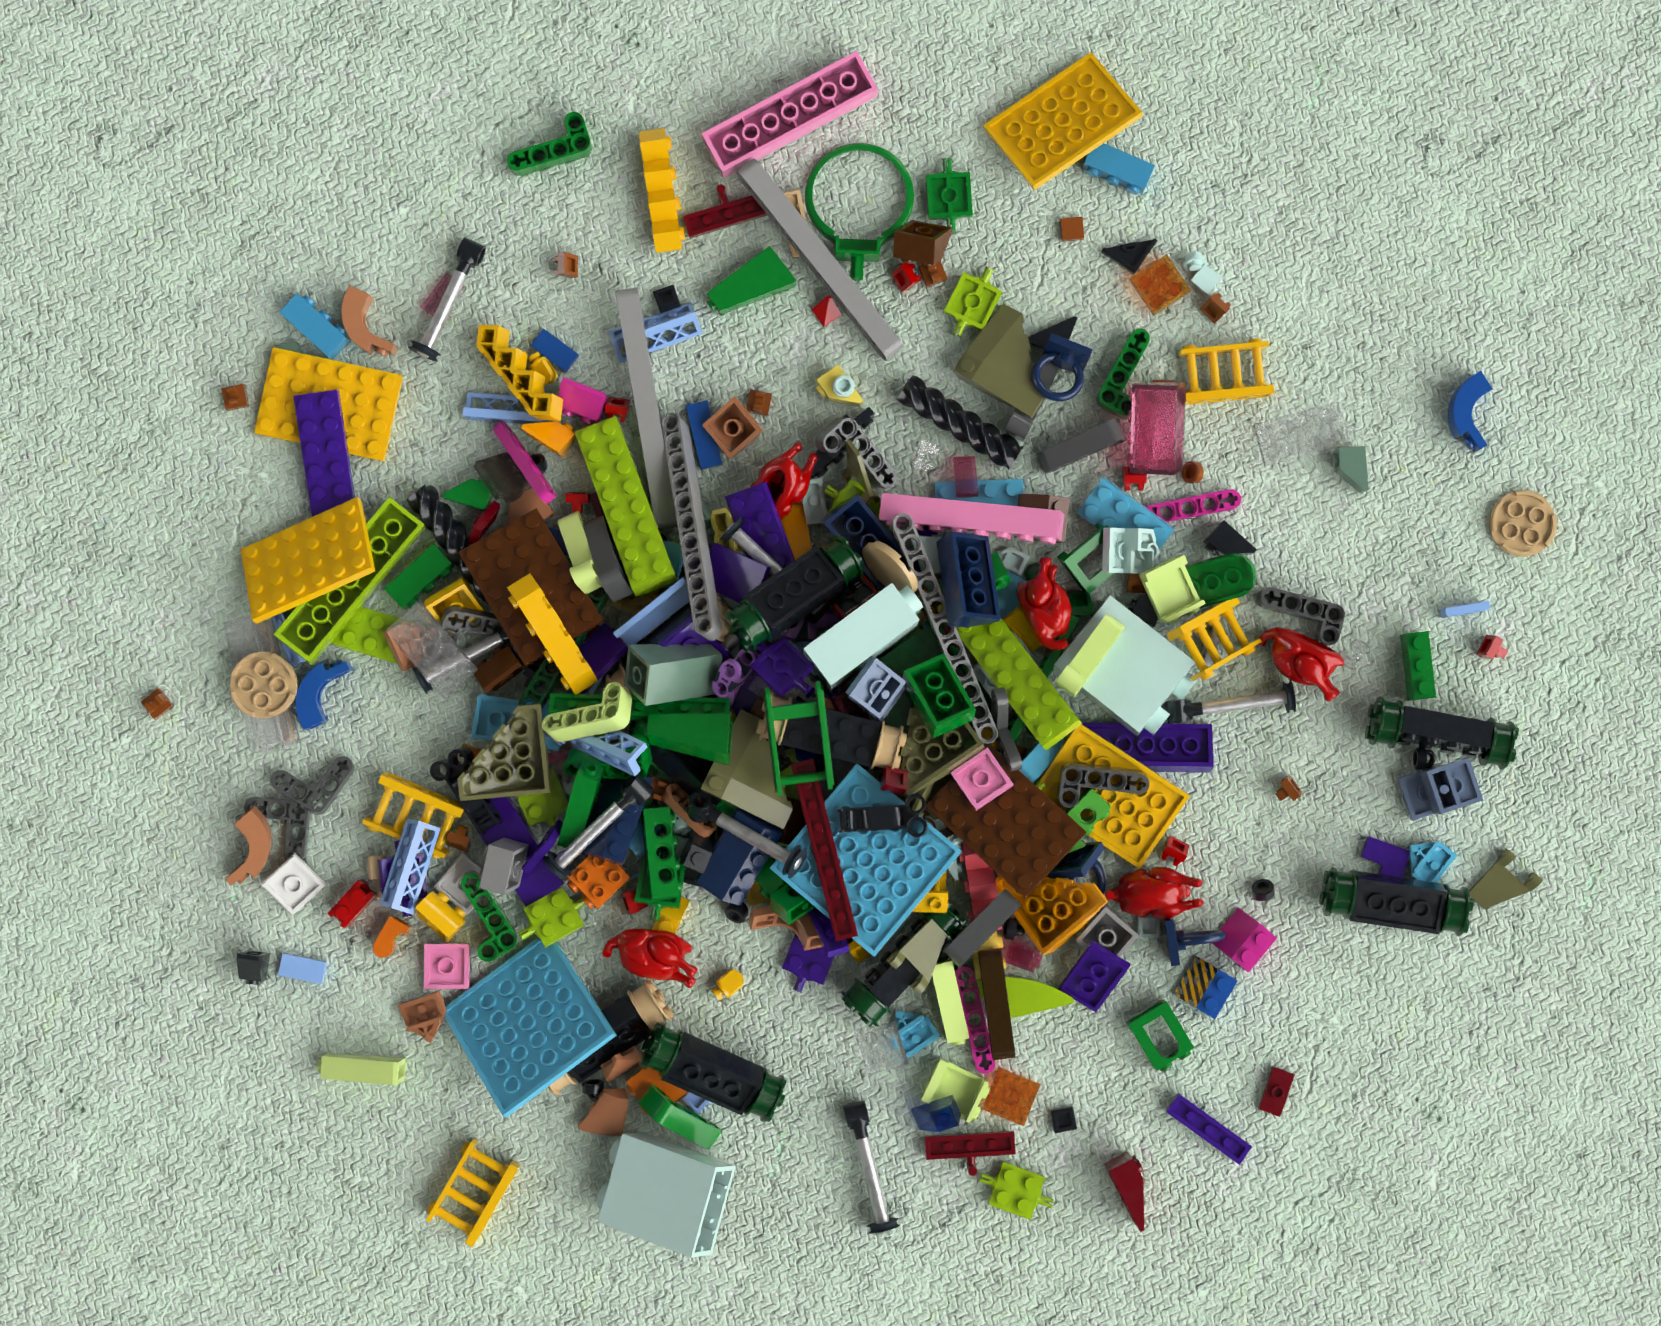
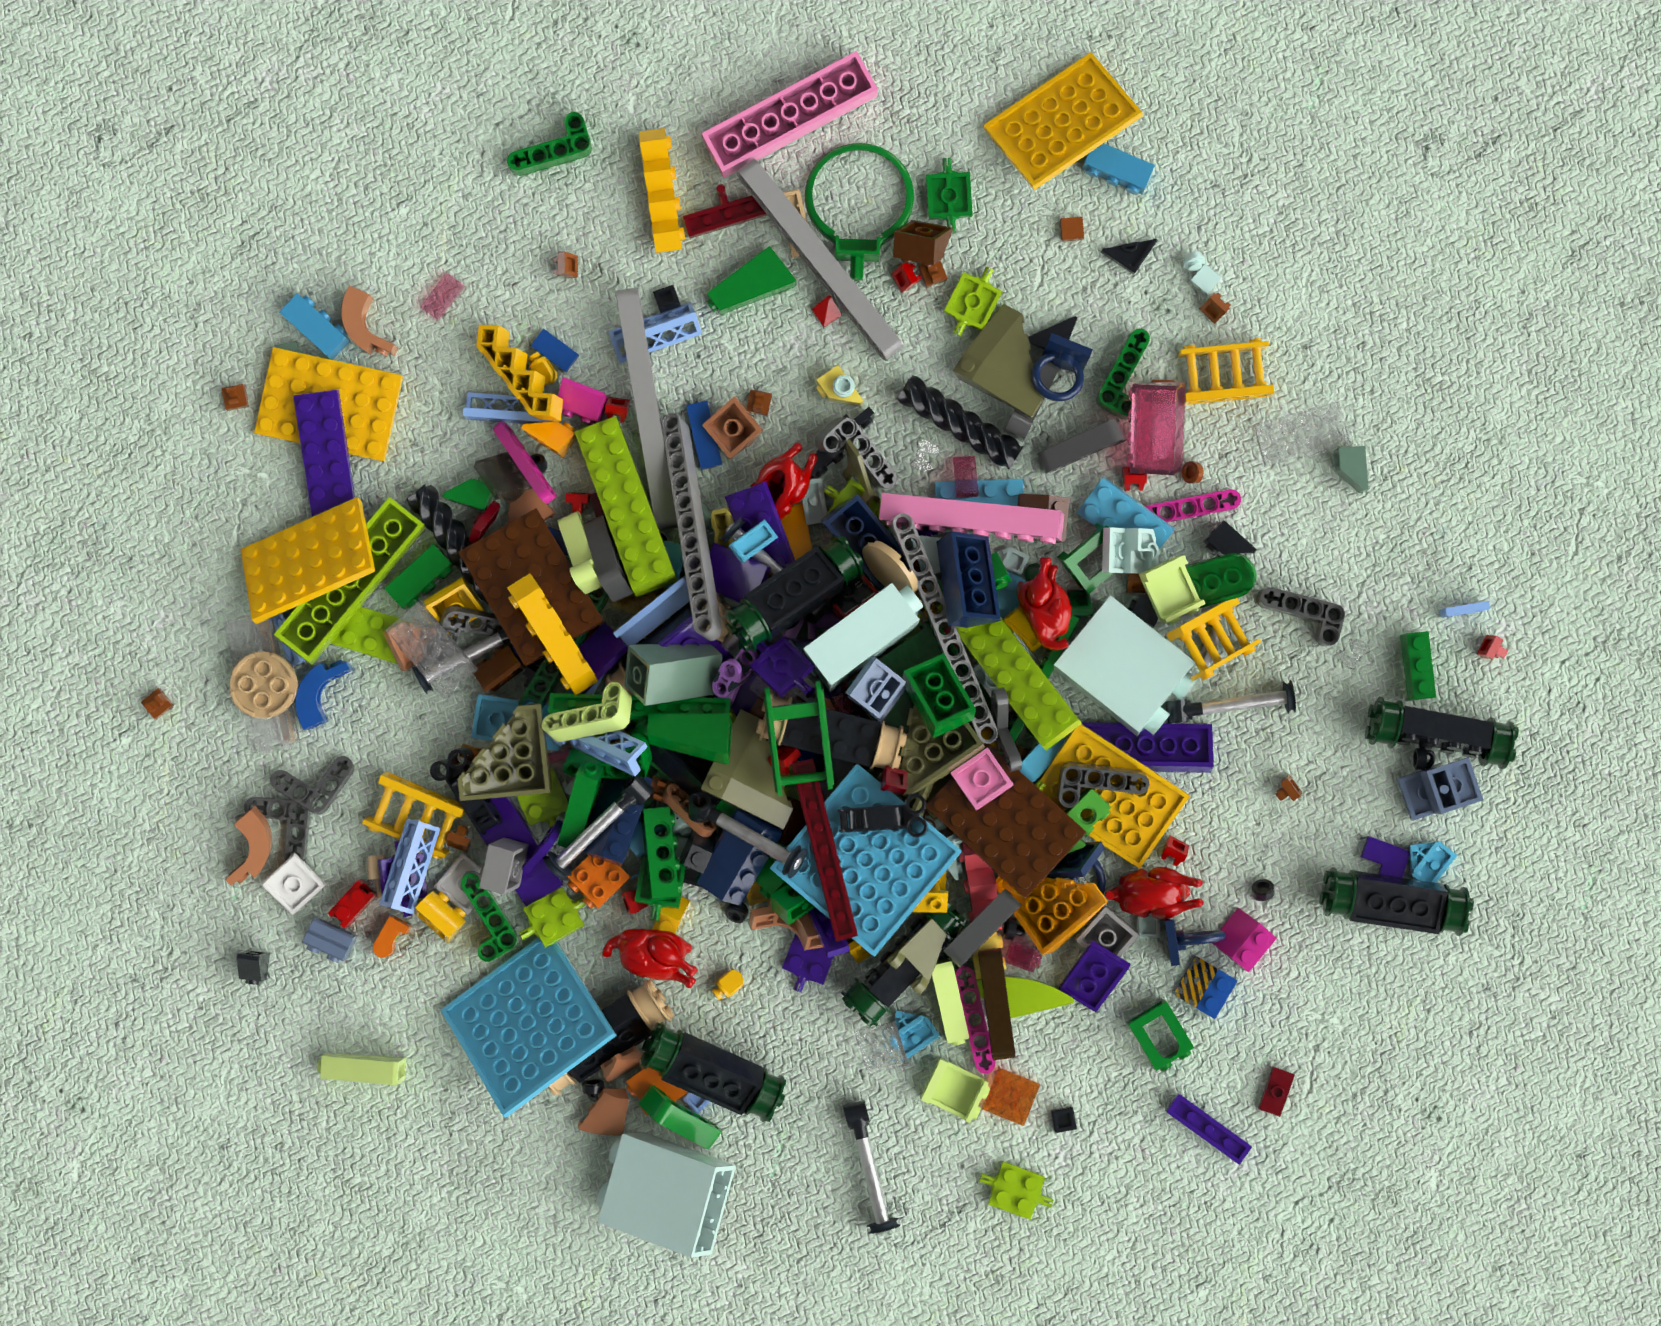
(302, 968): light blue tile -> none
(329, 939): none -> sand blue brick
(424, 1014): nougat slope -> none
(446, 965): bright pink plate -> none
(469, 255): piece -> none
(494, 1191): yellow fence -> none
(753, 541): none -> medium azure tile
(786, 756): none -> red tile
(937, 1115): clear blue slope -> none
(970, 1146): dark red plate -> none
(1090, 655): yellowish green beam -> none
(1127, 1178): dark red slope -> none
(1160, 285): clear orange plate -> none
(1303, 659): red piece -> none
(1461, 407): blue arch -> none
(1500, 884): olive flag -> none
(1522, 523): tan tile -> none

